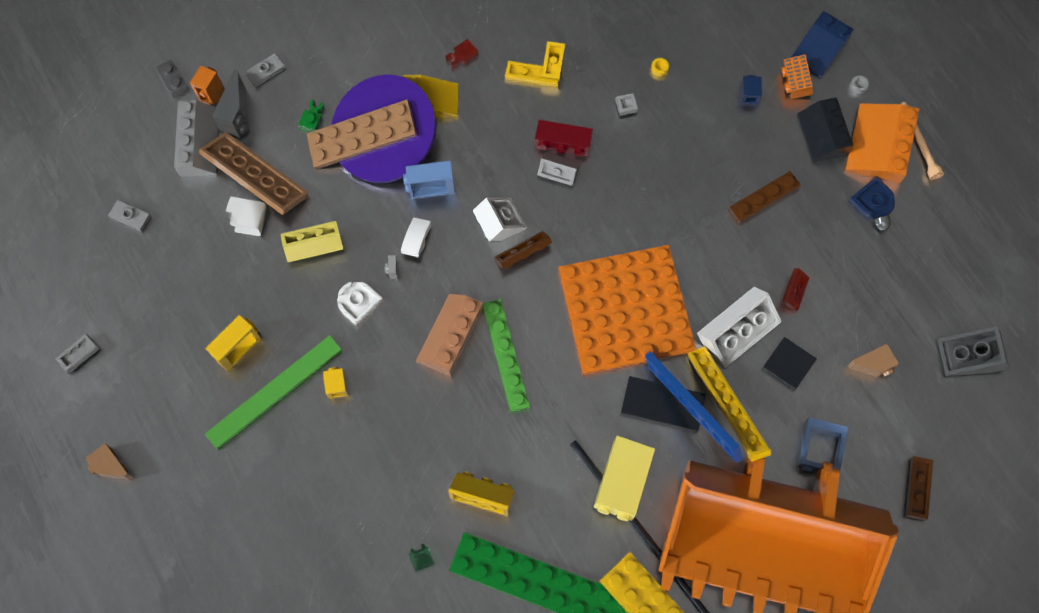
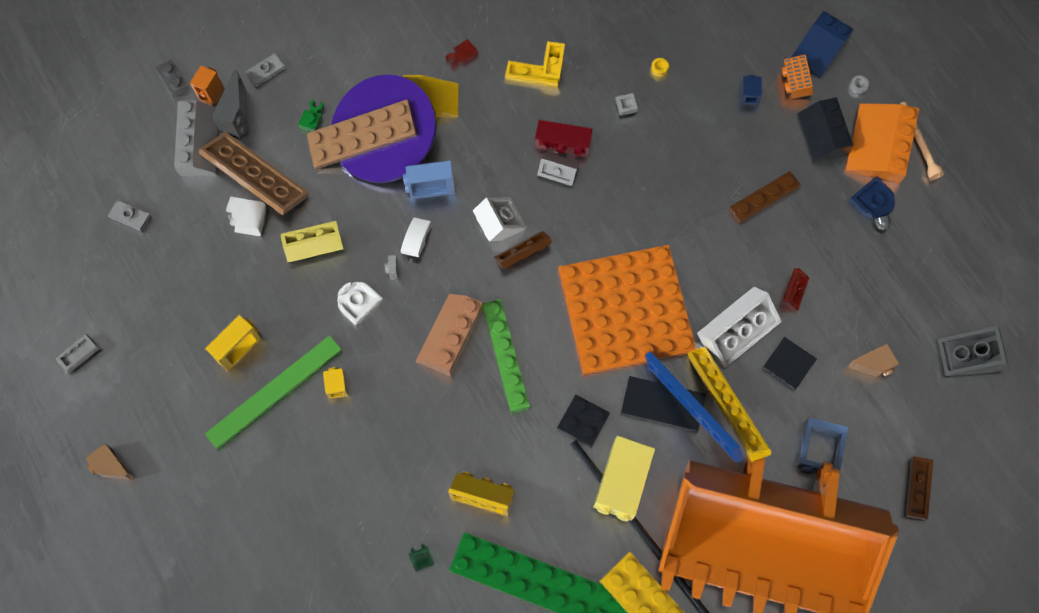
(583, 421): none -> black plate

